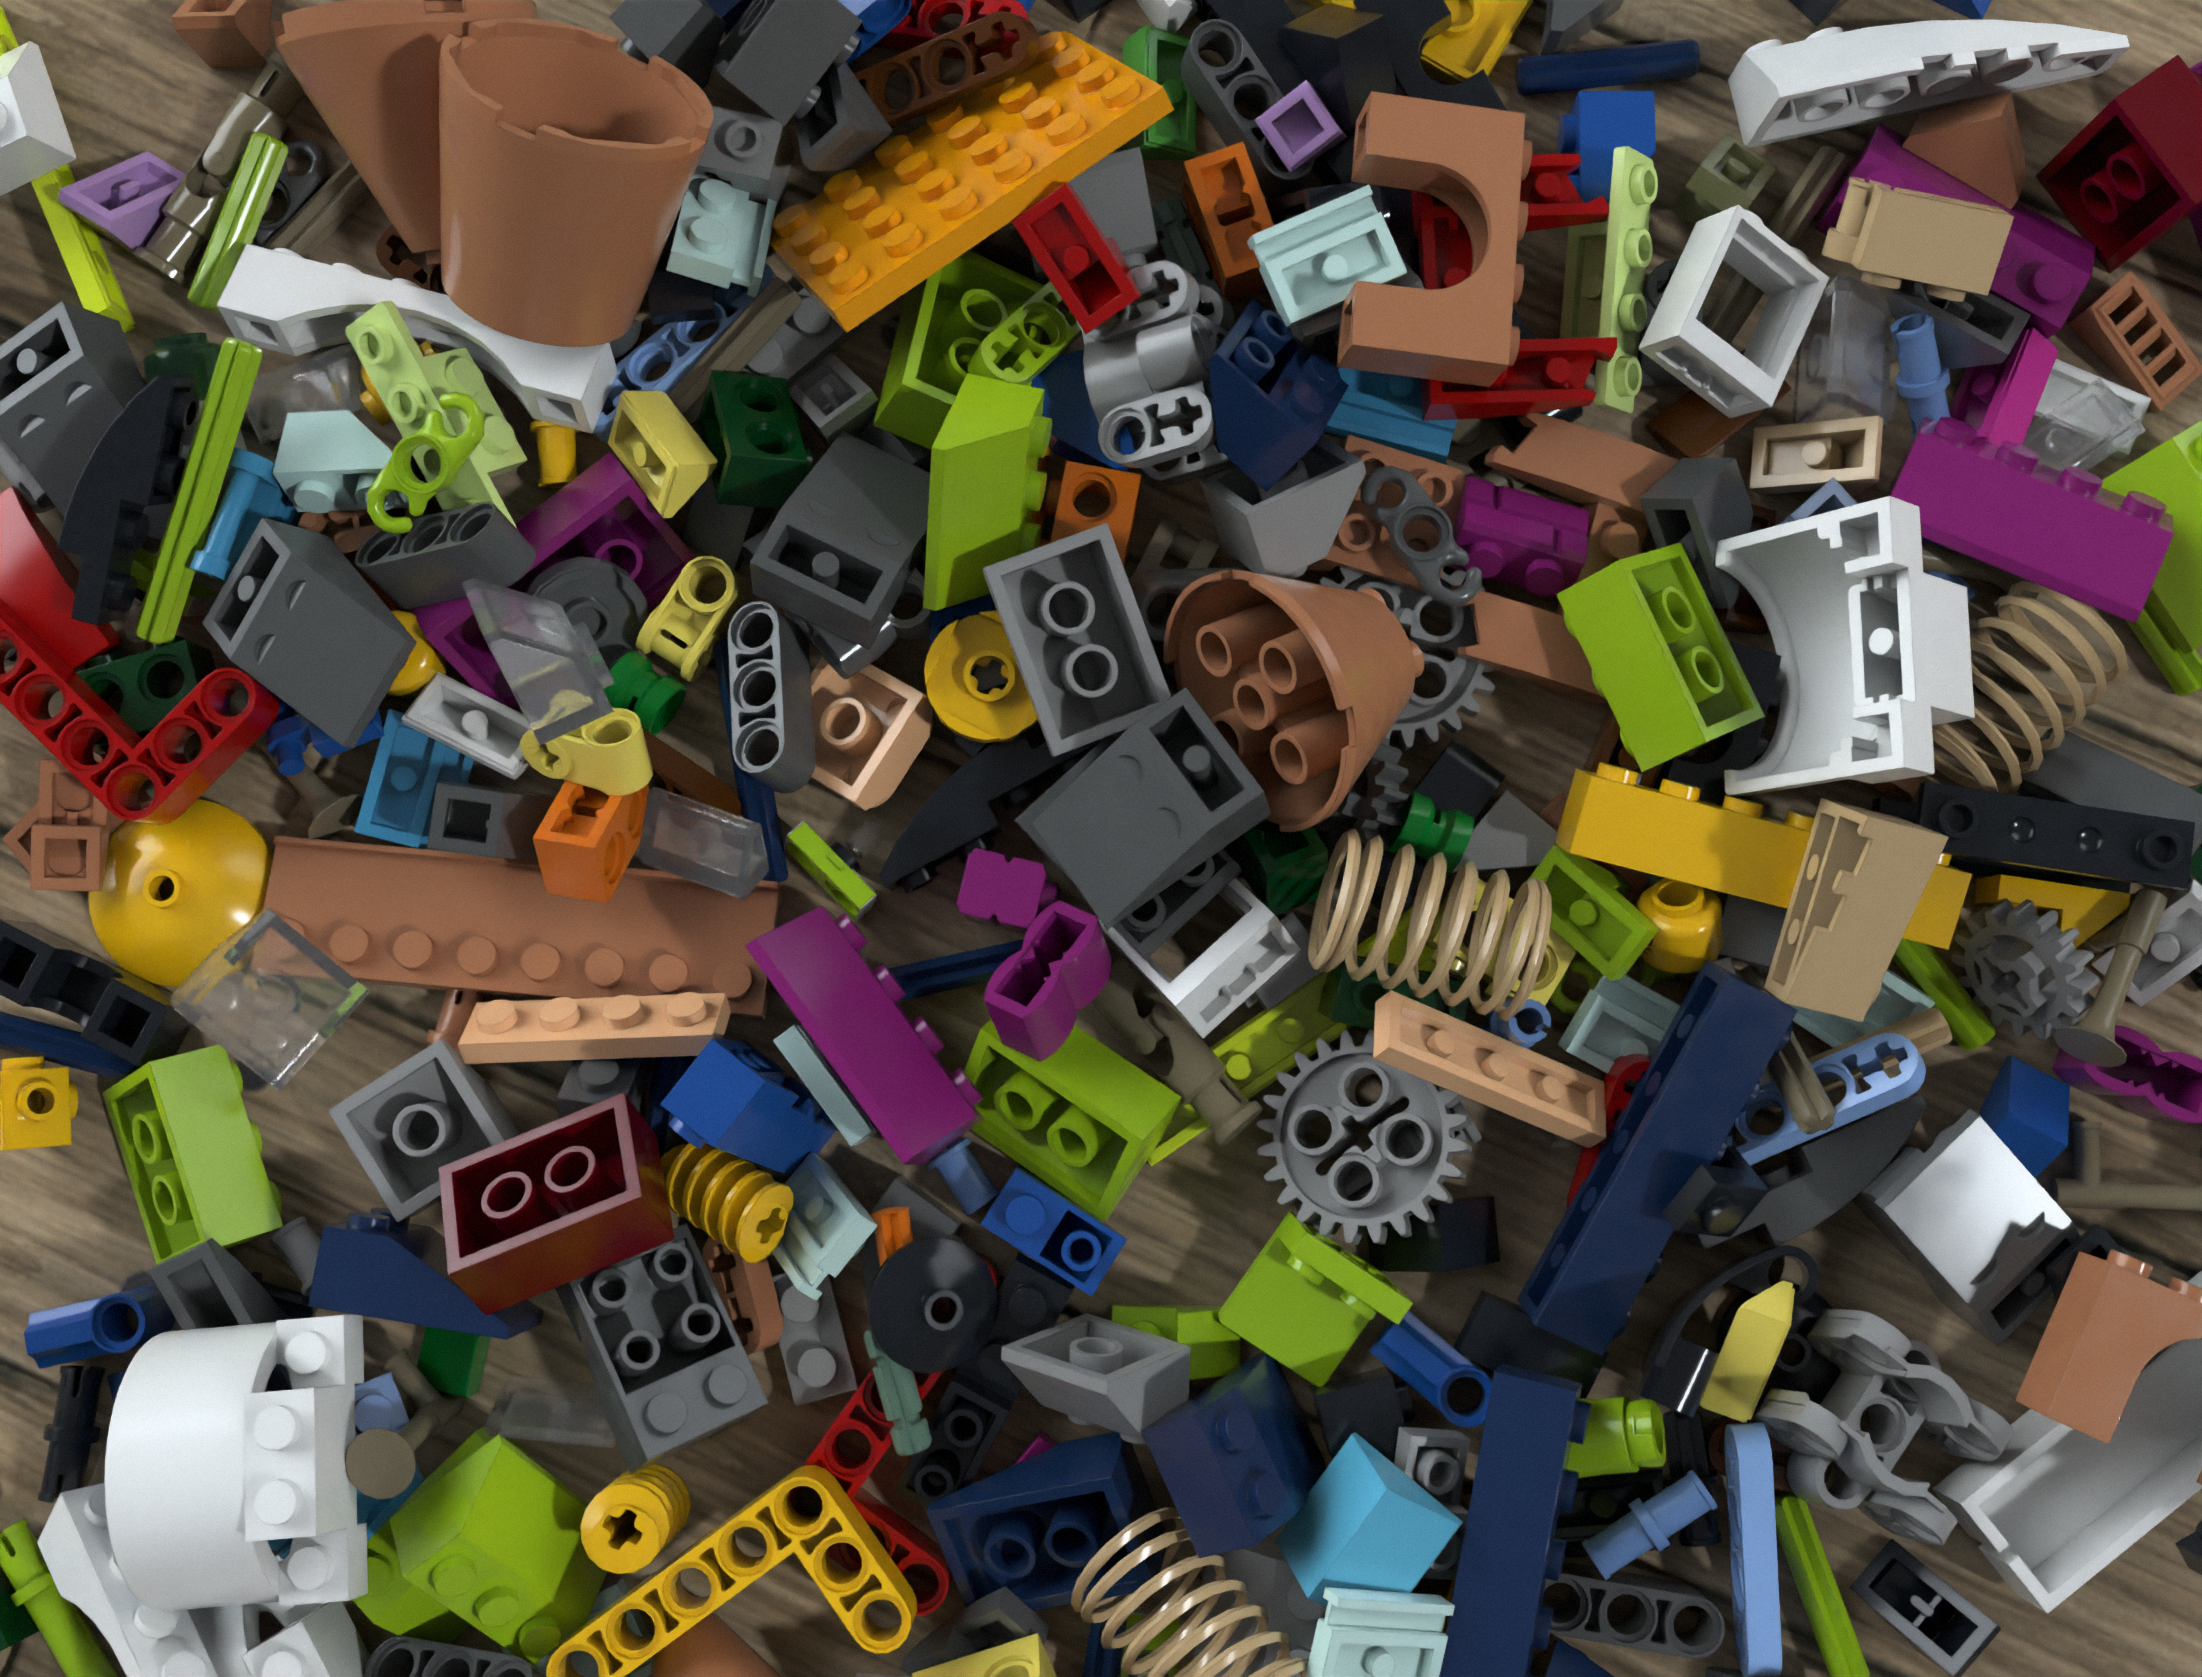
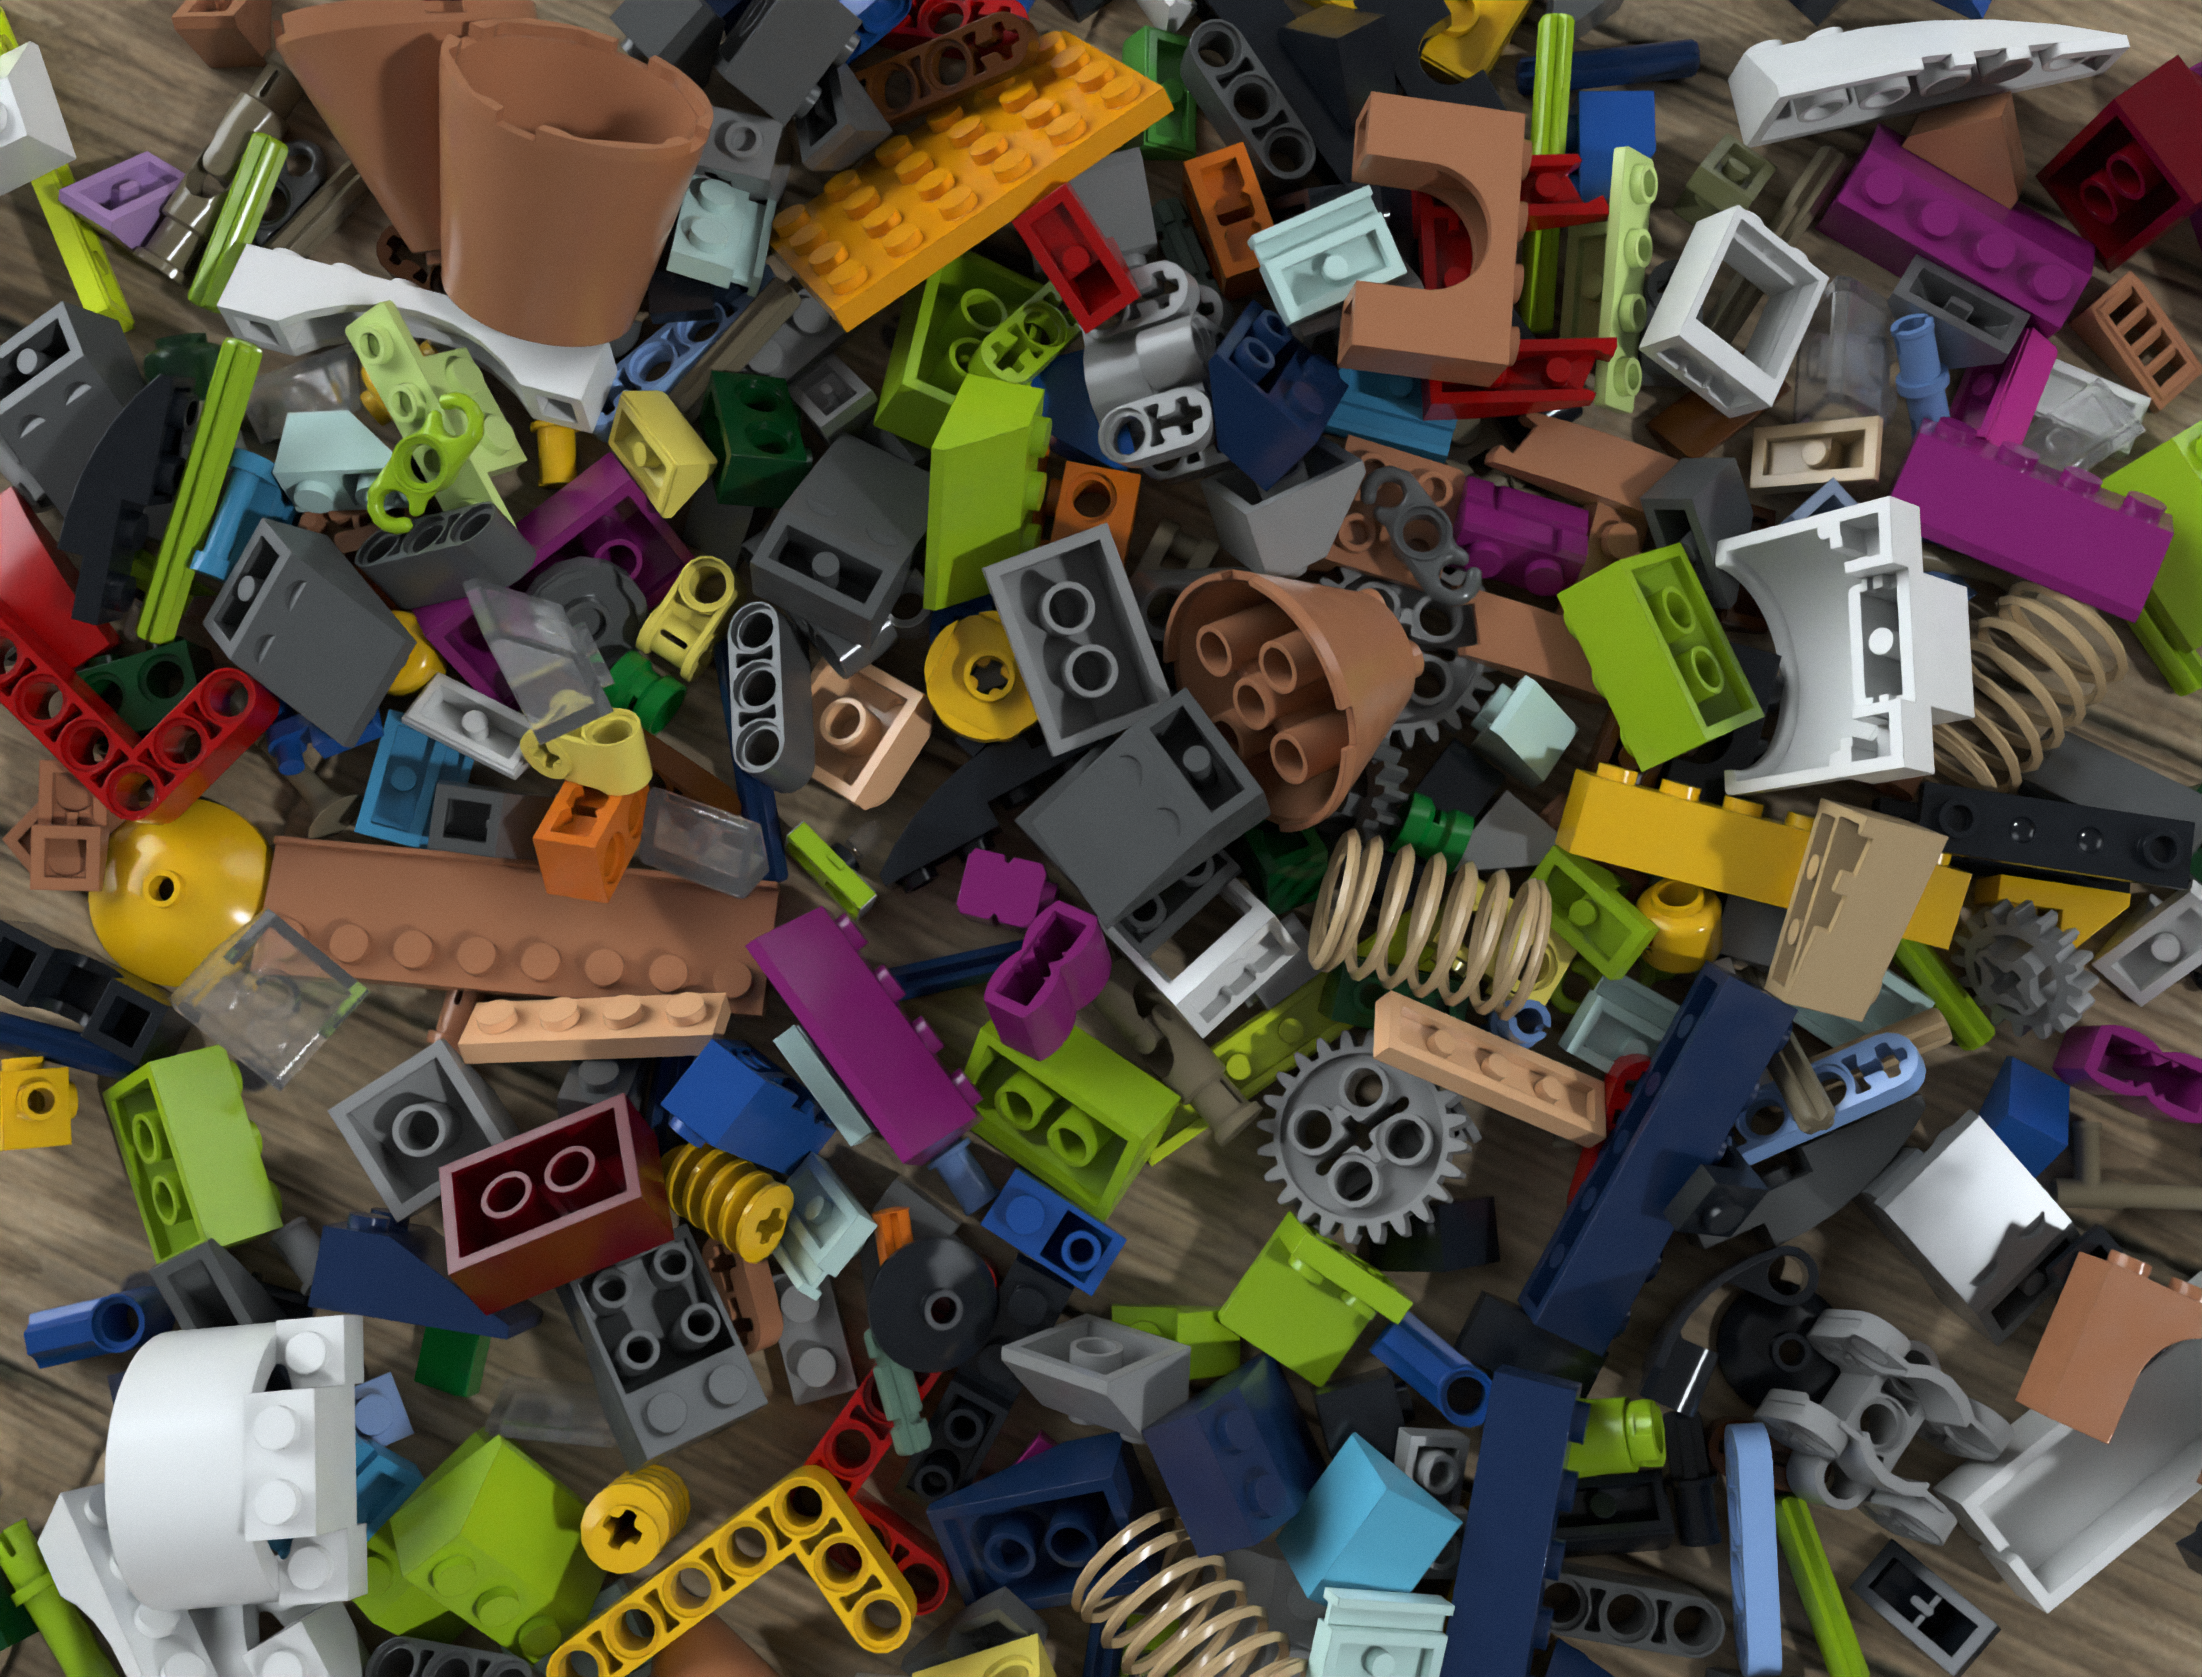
(71, 1430): black pin -> none
(383, 1460): dark tan piece -> none
(1300, 127): lavender slope -> none
(1523, 731): none -> light aqua slope
(1547, 137): none -> lime axle
(1649, 1524): medium blue pin -> none
(1750, 1353): light yellow slope -> none
(1919, 239): tan hinge -> none
(2131, 935): dark tan piece -> none

